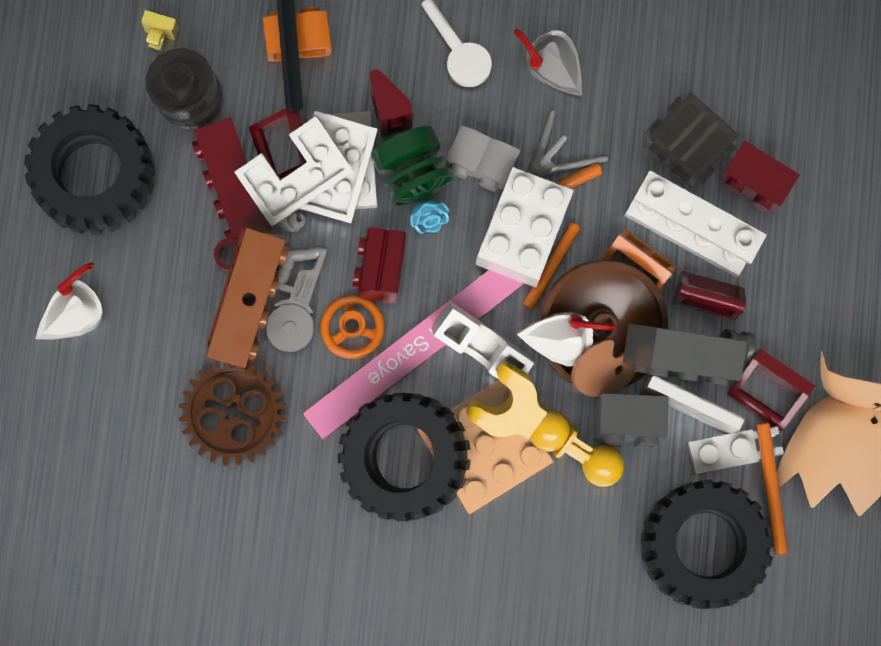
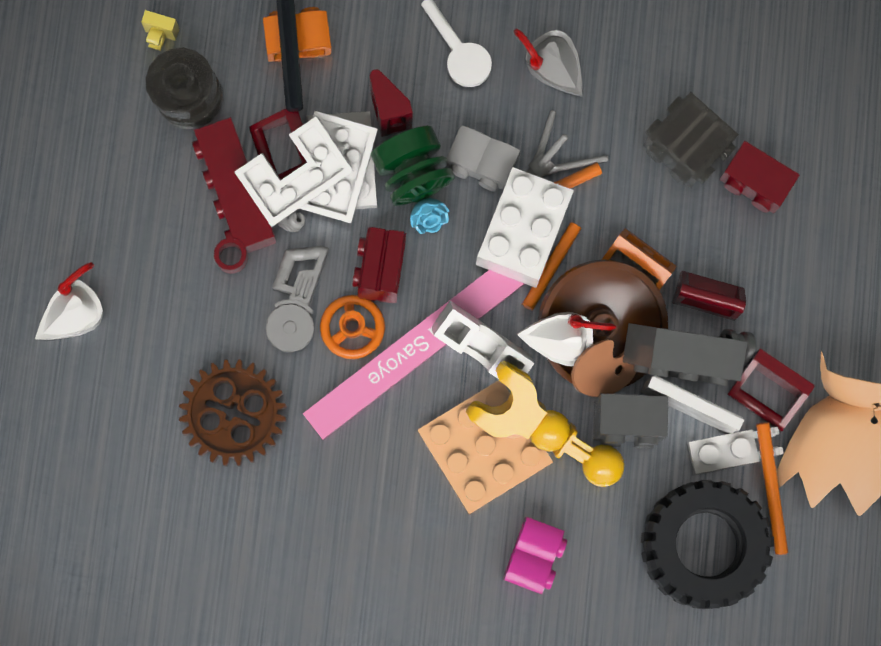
(66, 136): black tyre -> none
(238, 317): dark orange brick -> none
(361, 465): black tyre -> none
(534, 556): none -> dark pink brick
(695, 224): white fence -> none

